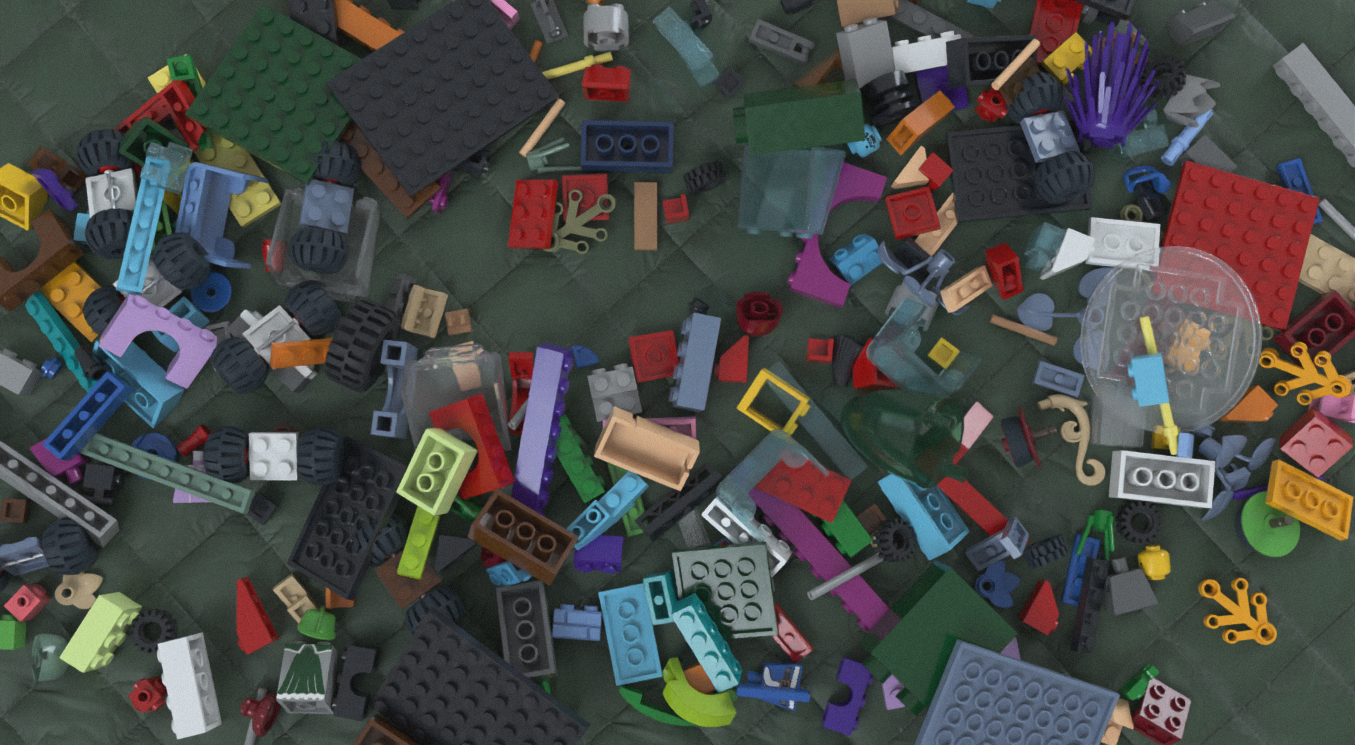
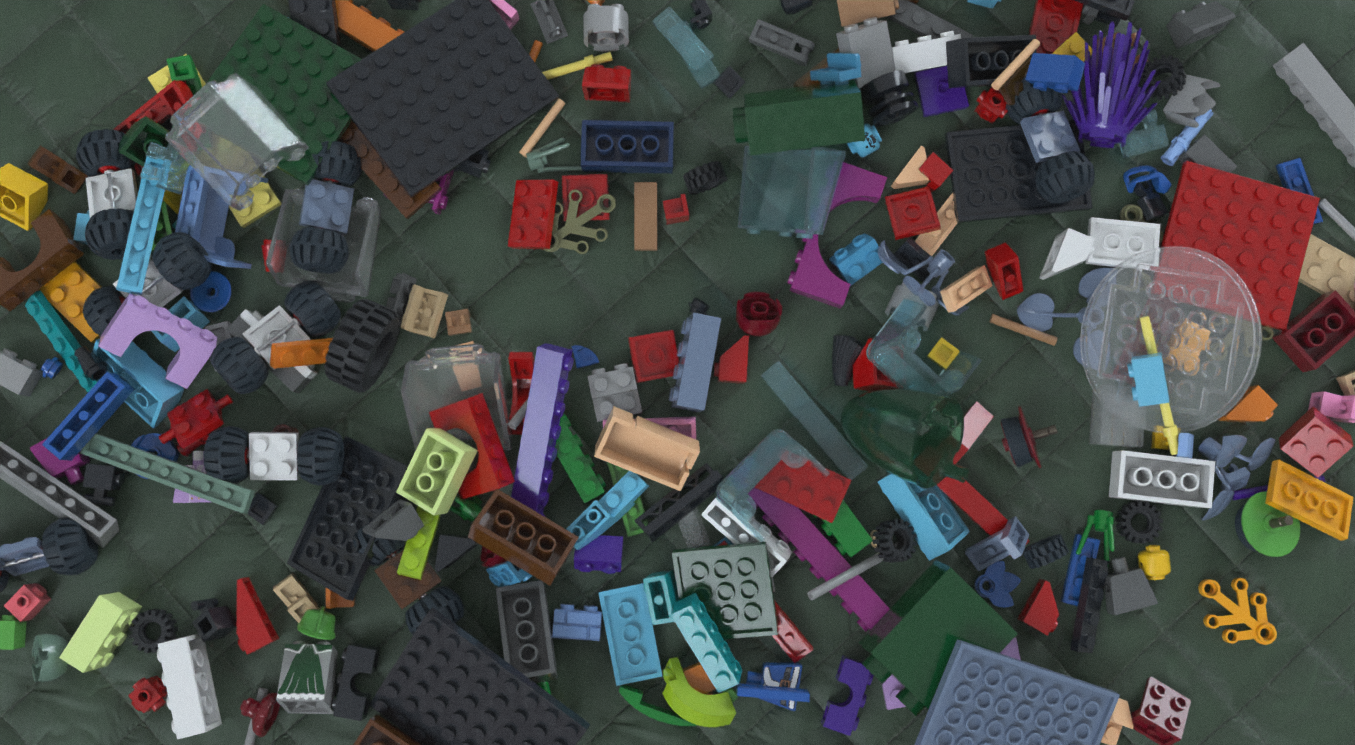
(15, 510): reddish brown plate -> none
(50, 183): dark purple plate -> none
(82, 590): tan plate -> none
(195, 418): none -> red plate
(213, 622): none -> black brick
(233, 138): none -> clear windscreen
(392, 420): sand blue arch -> none
(396, 522): none -> dark grey slope
(745, 404): yellow window -> none
(819, 351): red panel -> none
(840, 69): none -> dark azure bracket
(870, 518): reddish brown plate -> none
(920, 122): orange slope -> none
(1040, 245): clear light blue hips -> none
(1055, 72): none -> blue brick
(1058, 379): sand blue plate -> none
(1083, 435): tan plant -> none
(1136, 685): green plate -> none
(1204, 432): sand blue plate -> none
(1307, 374): light orange plant -> none

